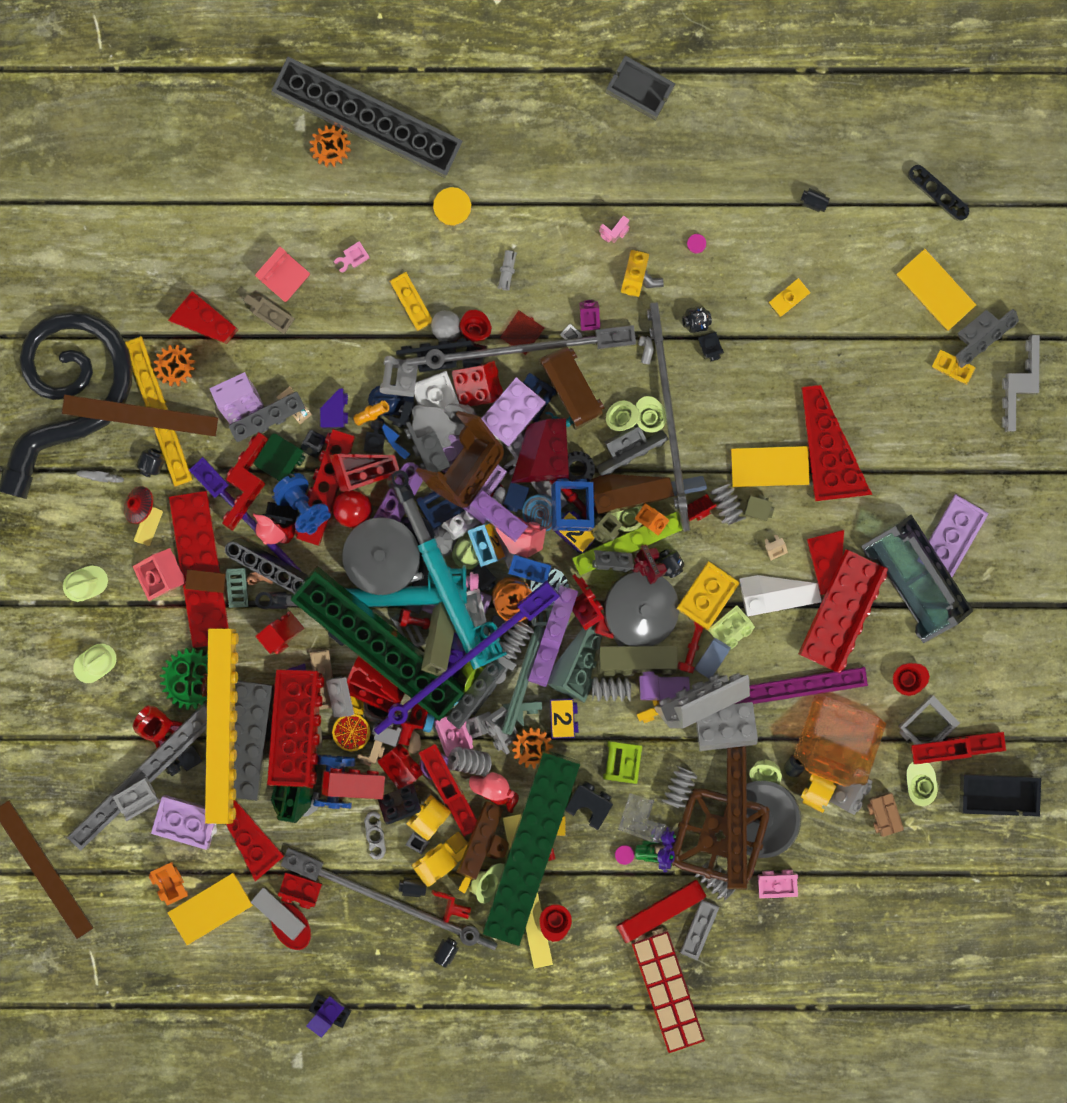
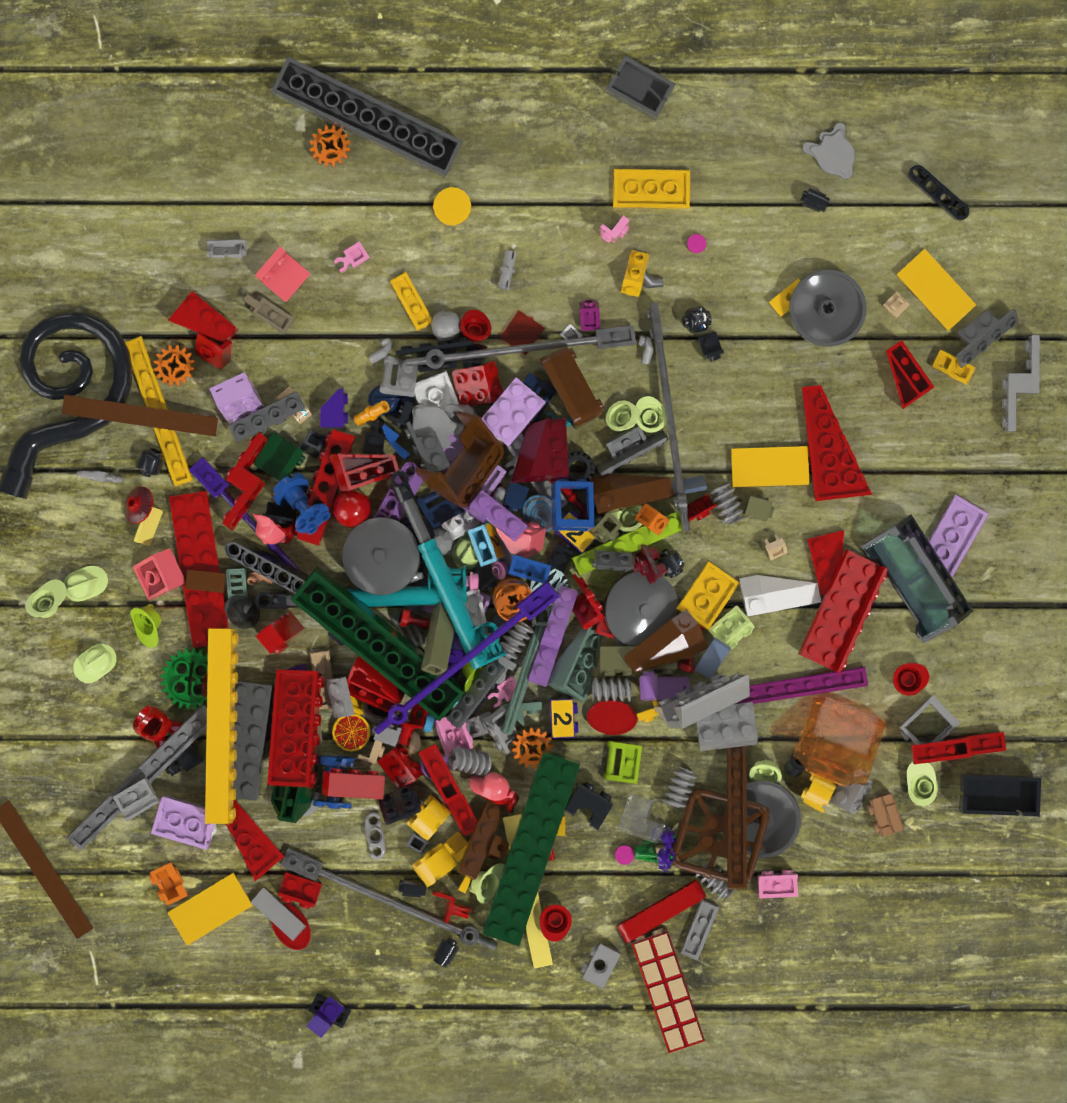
(46, 599): none -> yellowish green piece
(146, 624): none -> lime piece
(212, 352): none -> red piece
(226, 247): none -> light grey hinge
(242, 611): none -> pearl dark grey piece
(381, 353): none -> light grey arm
(500, 569): none -> bright pink plate
(505, 690): none -> bright pink plate
(560, 556): none -> black bracket
(600, 976): none -> light grey brick
(612, 717): none -> red piece
(651, 188): none -> yellow tile
(672, 642): none -> reddish brown wedge
(827, 308): none -> dark grey dish
(834, 152): none -> light grey tile
(895, 305): none -> tan tile
(907, 374): none -> red wedge

